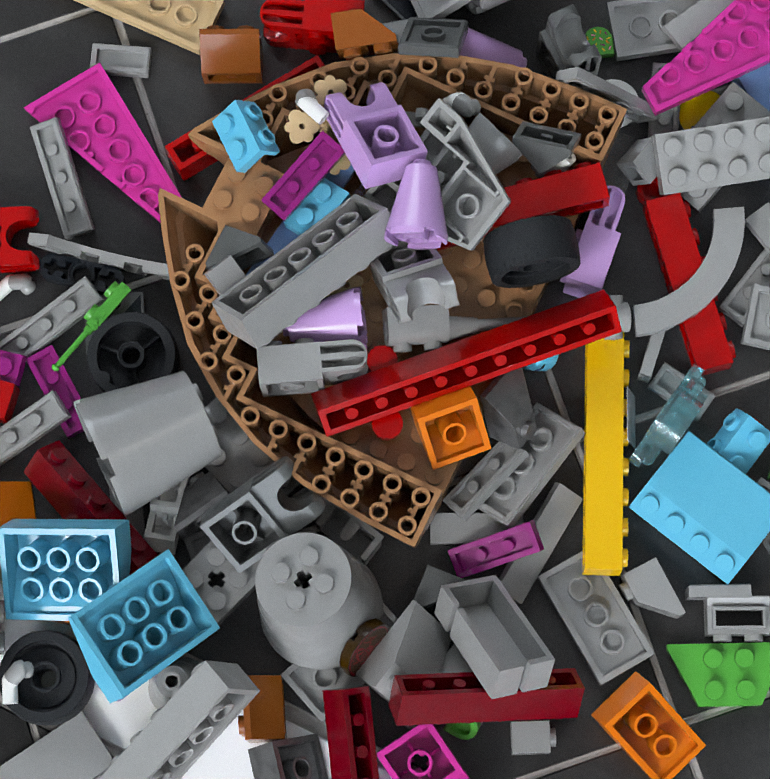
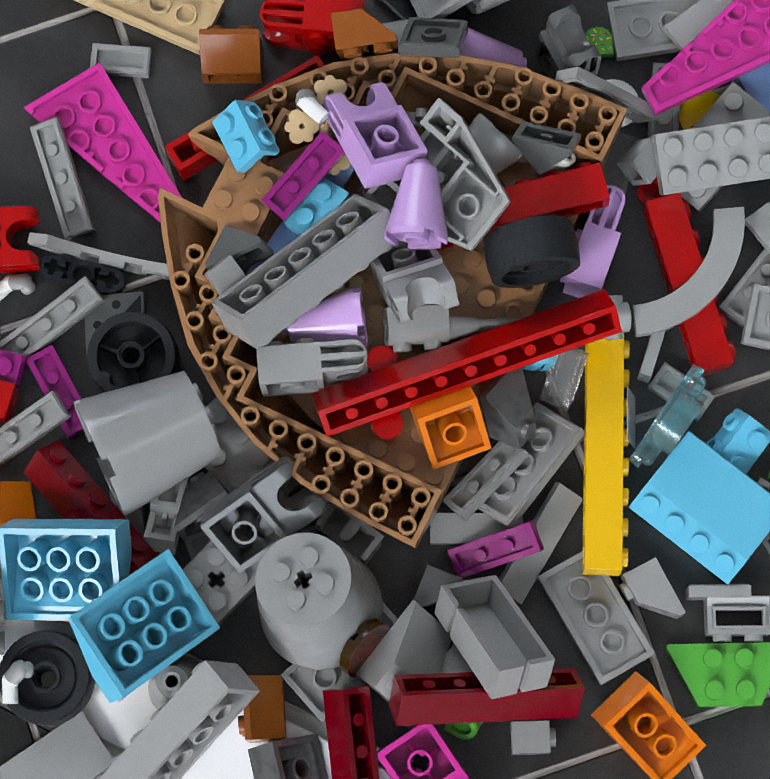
(96, 316): bright green piece -> none
(463, 104): light grey arm -> none
(564, 378): none -> clear tile

